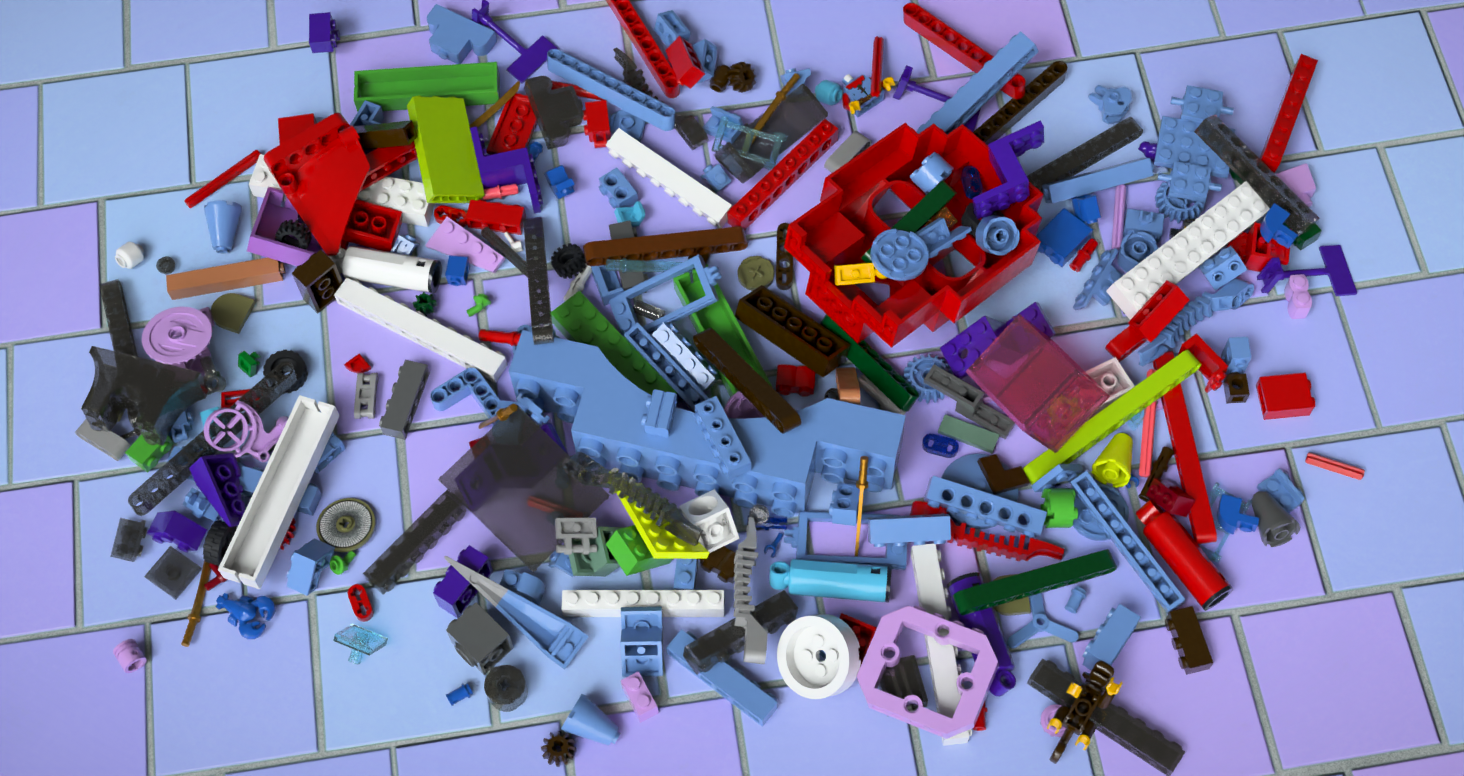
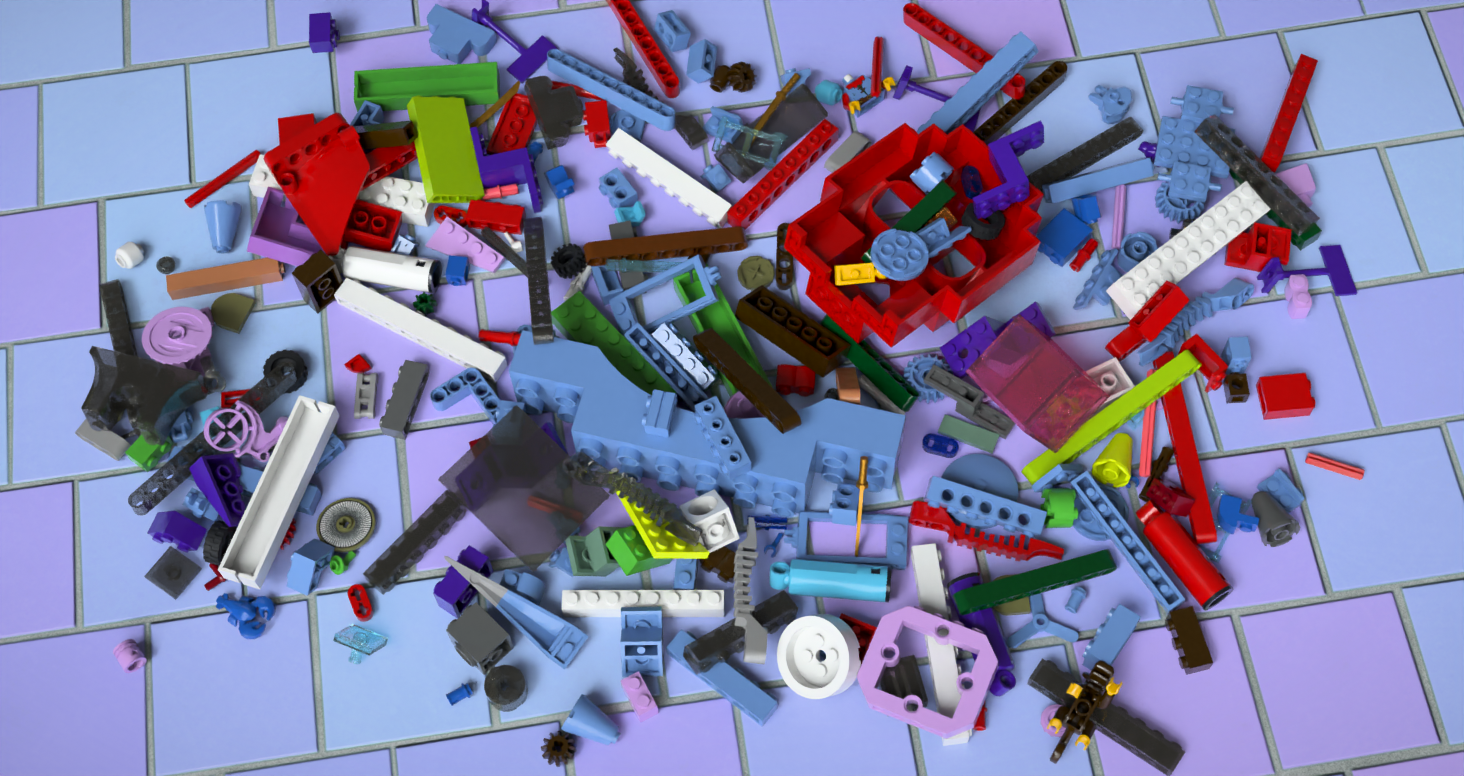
(128, 539): clear smoke bracket -> none
(194, 616): pearl gold sword -> none
(248, 363): green tile -> none
(293, 228): black tyre -> none
(481, 302): bright green plate -> none
(502, 415): pearl gold sword -> none
(528, 405): medium blue plate -> none
(576, 529): light grey plate -> none
(647, 310): clear smoke cylinder -> none
(684, 62): red brick -> none
(759, 513): clear smoke plate -> none
(909, 529): medium blue brick -> none
(987, 231): medium blue brick -> none
(1000, 479): dark brown tile -> none
(1143, 221): medium blue brick -> none
(1223, 268): medium blue brick -> none
(1273, 227): blue brick -> none

